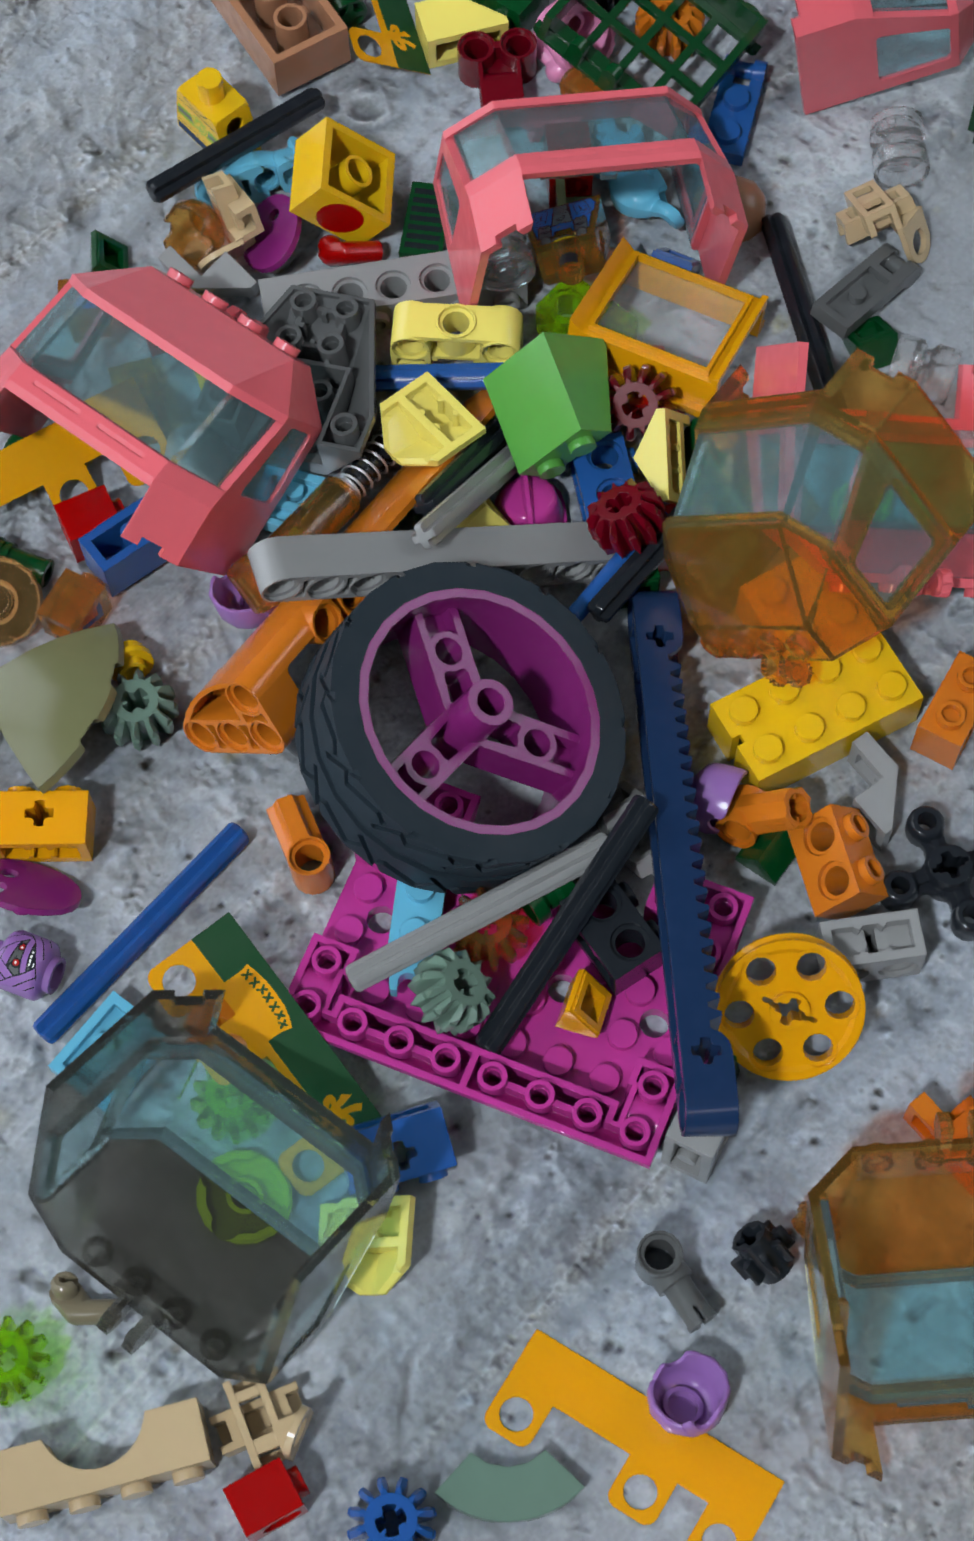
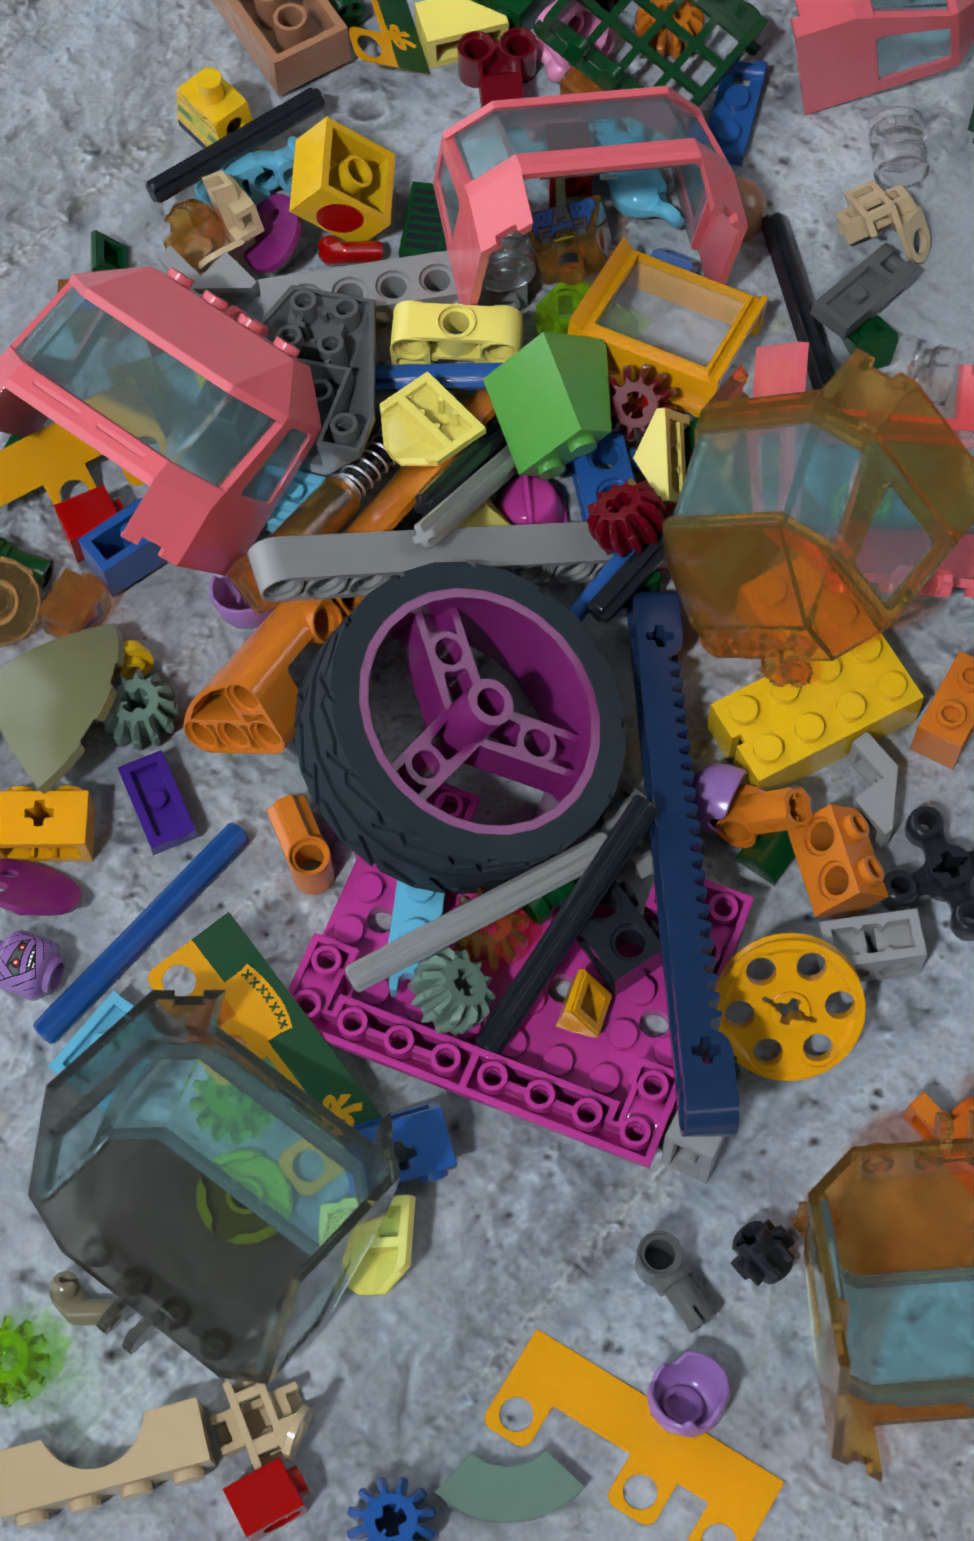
(157, 802): none -> dark purple plate

